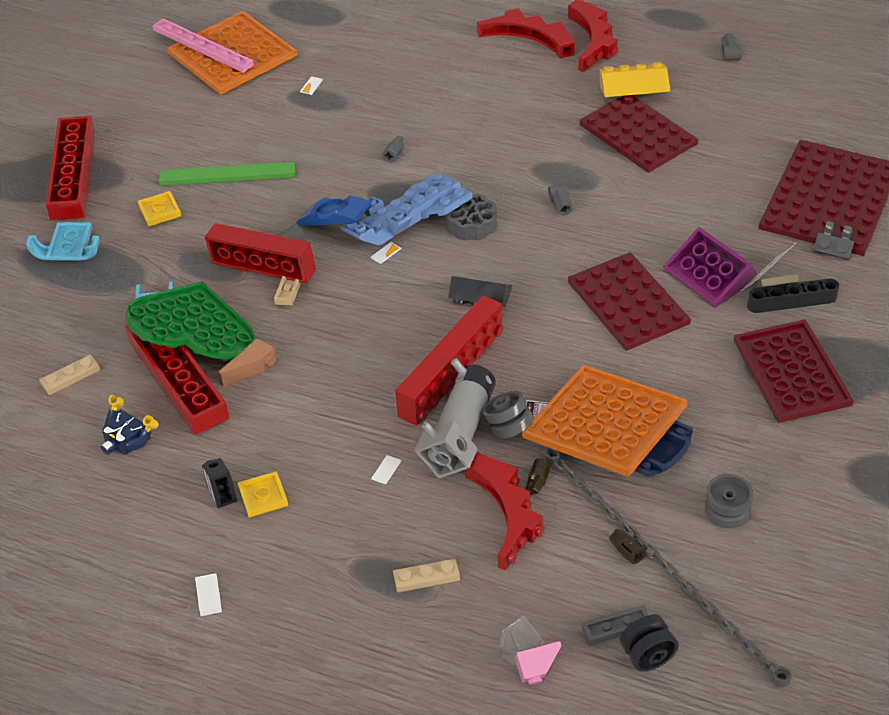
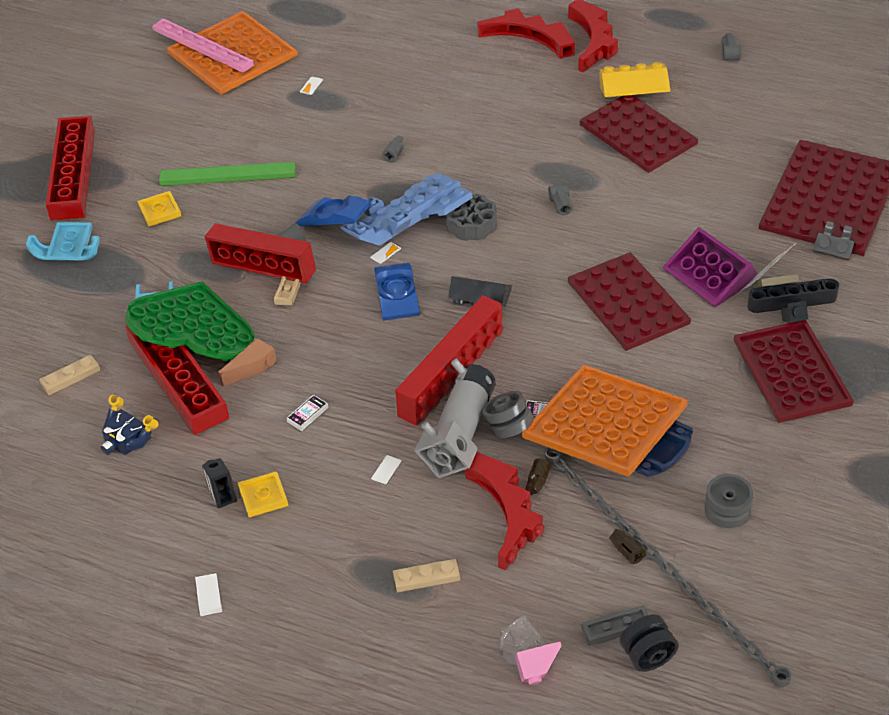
(307, 412): none -> tile
(396, 291): none -> blue slope
(794, 310): none -> black brick

